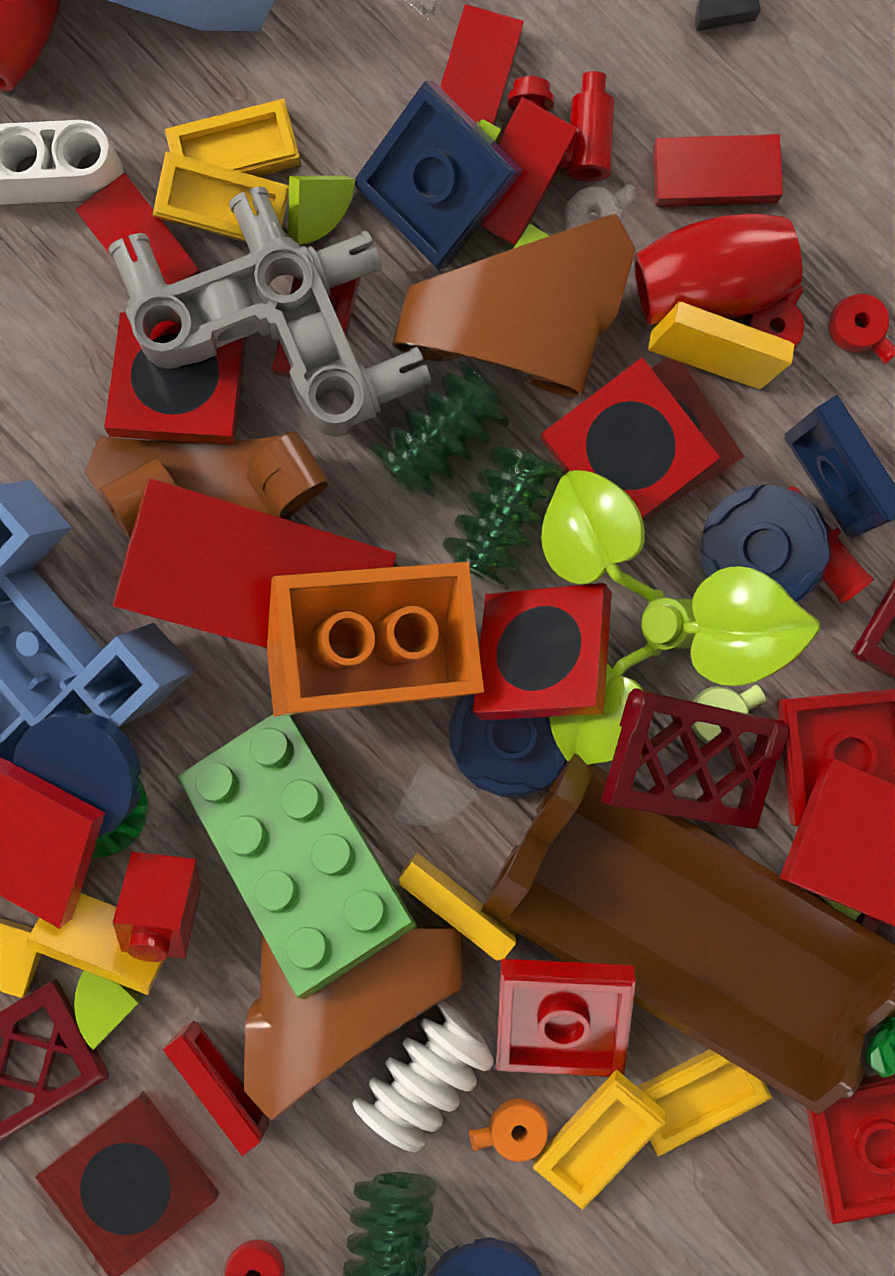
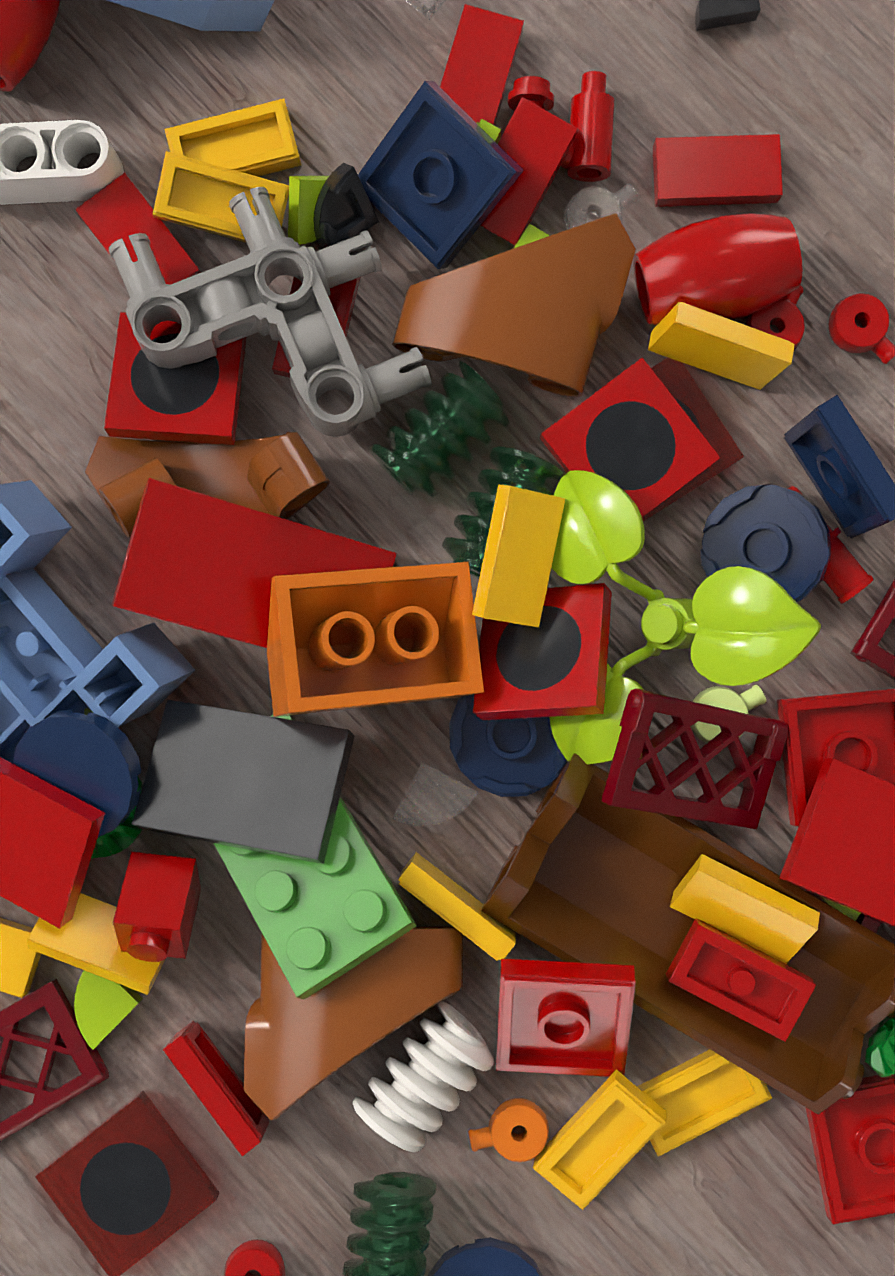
(245, 780): none -> tile
(342, 208): none -> black tile
(518, 556): none -> yellow tile
(740, 979): none -> red plate
(745, 909): none -> yellow tile

